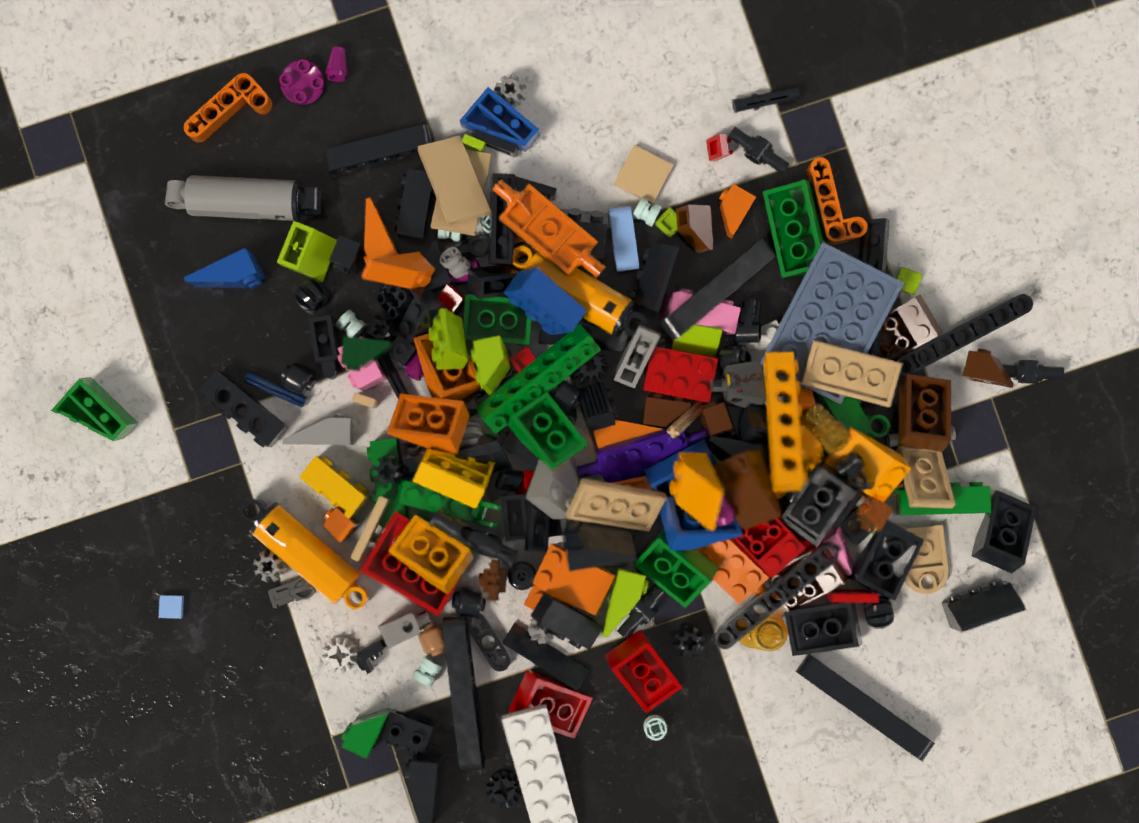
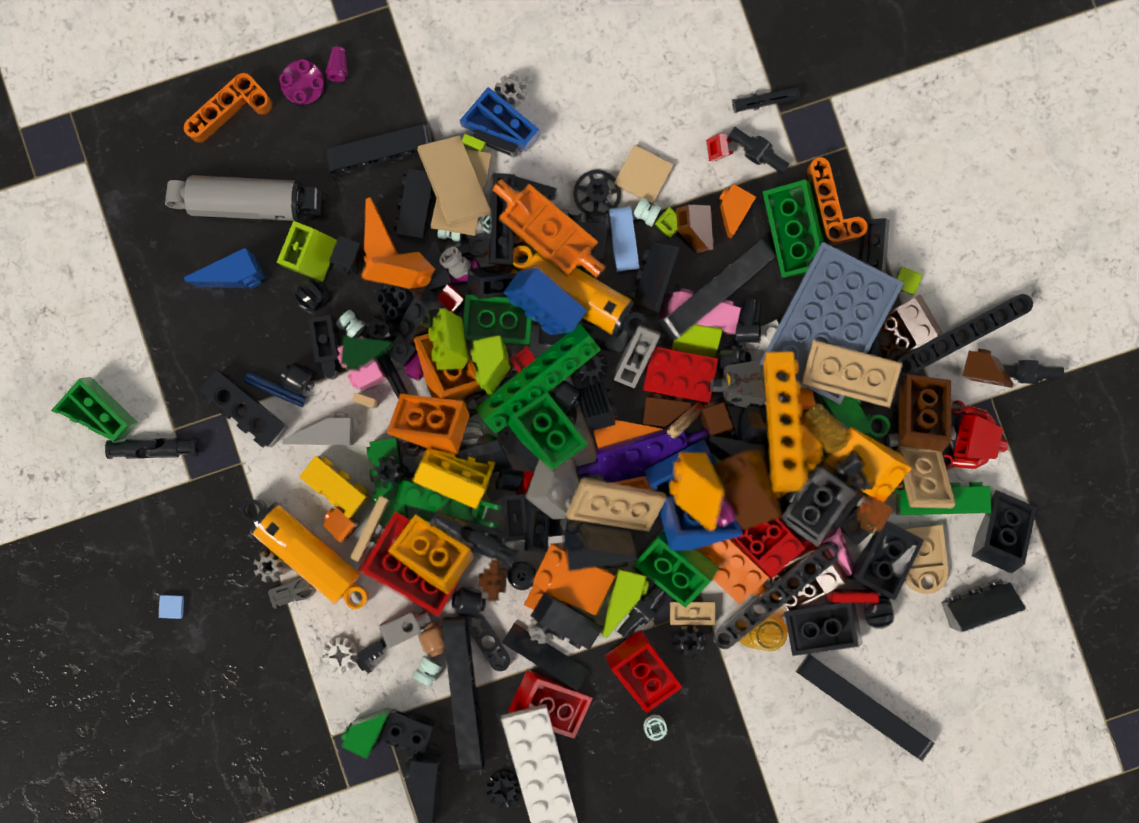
(154, 448): none -> black piece
(596, 191): none -> black wheel
(694, 614): none -> tan plate
(977, 438): none -> red torso

